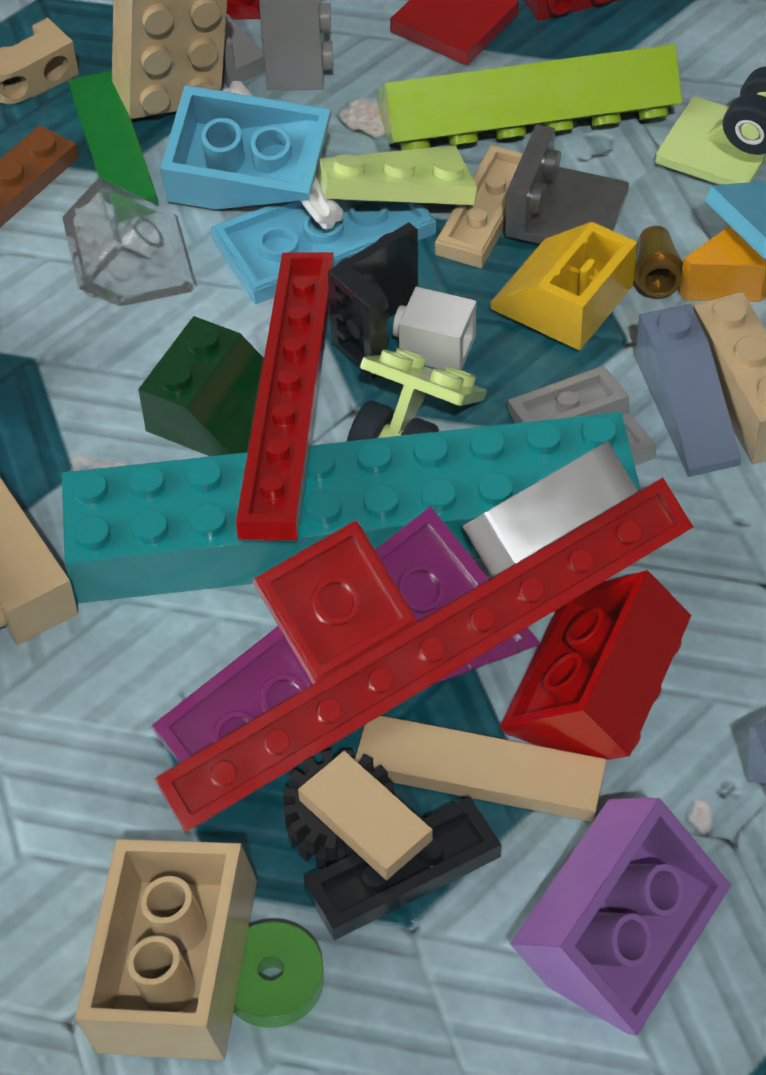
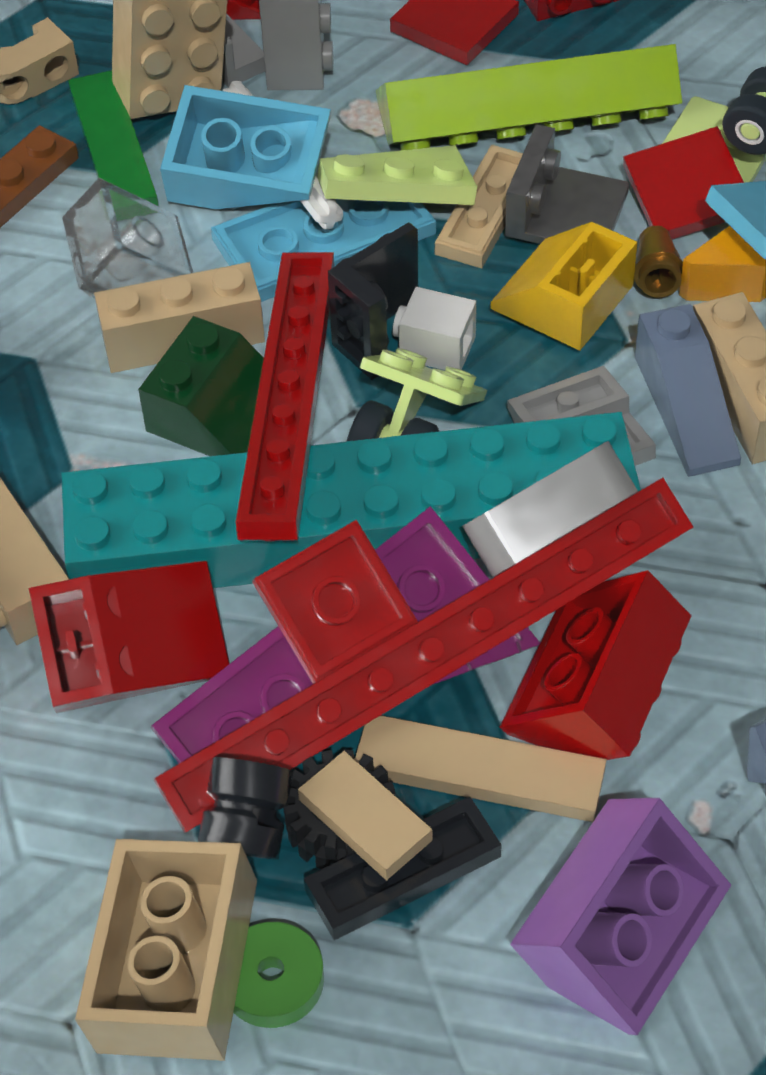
(128, 633): none -> red slope
(147, 317): none -> tan brick
(246, 805): none -> black wheel
(676, 179): none -> red tile

